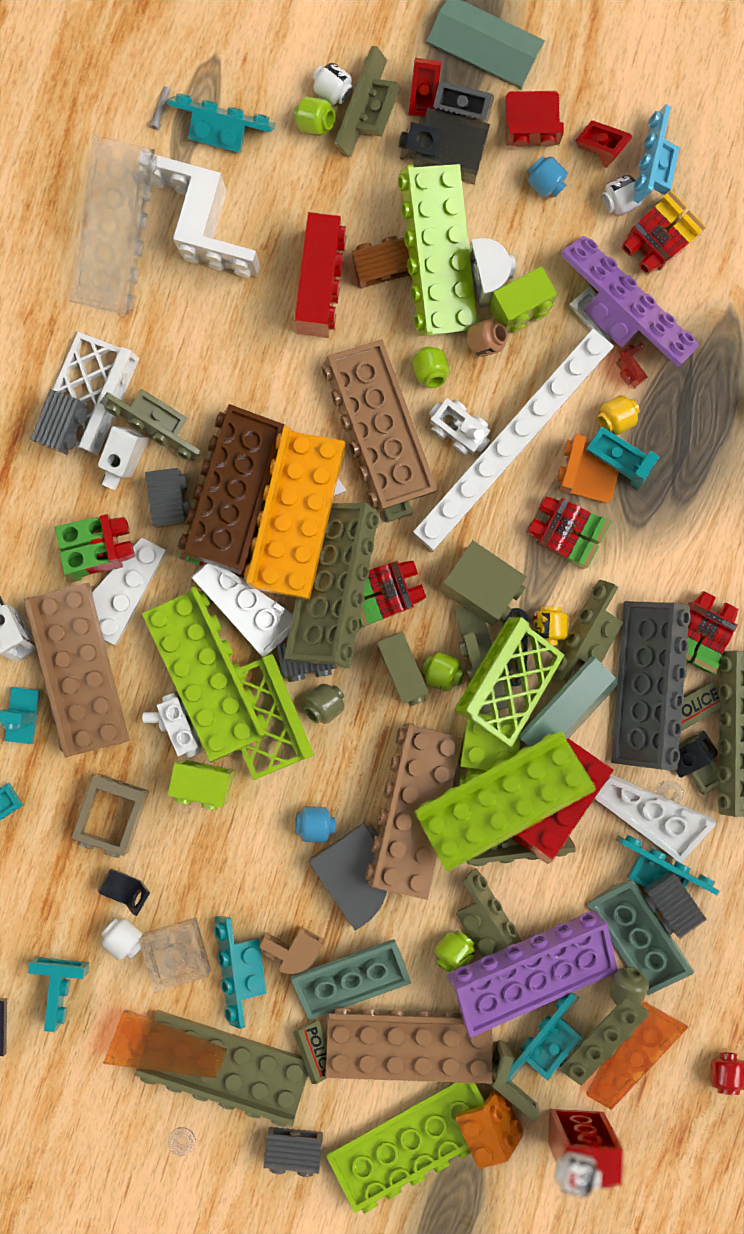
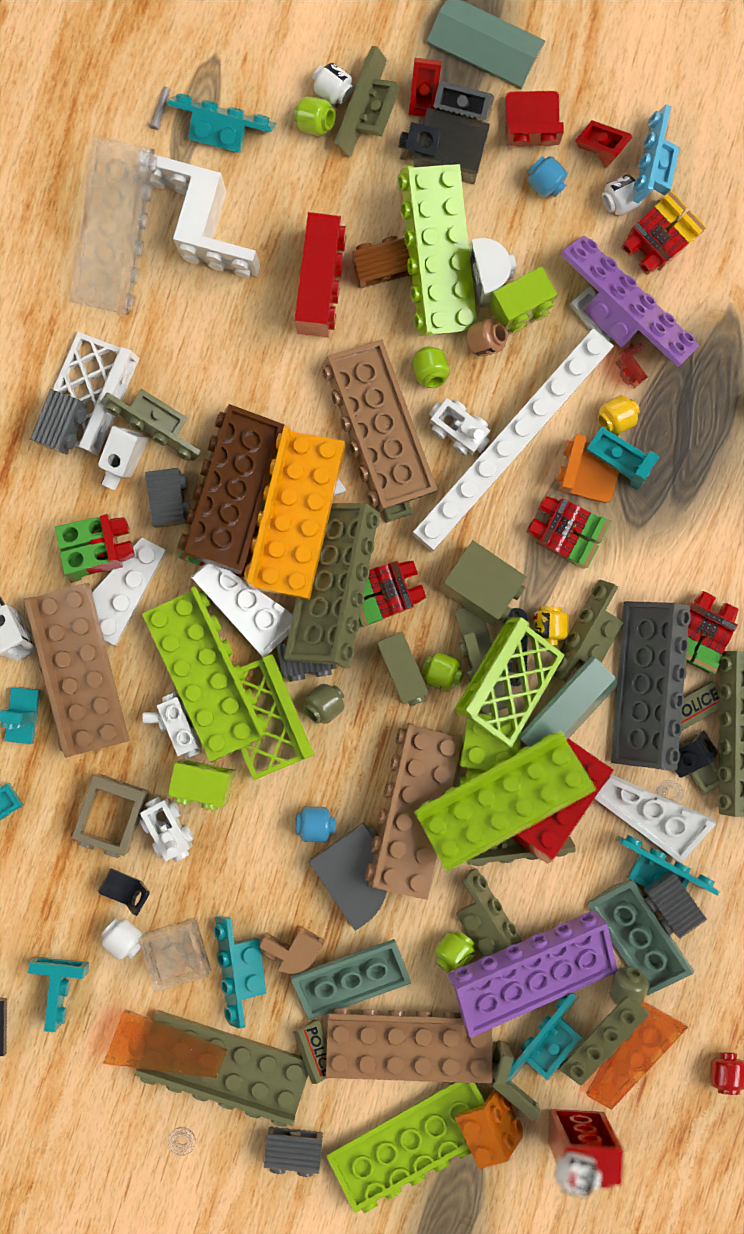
(170, 836): none -> white brick

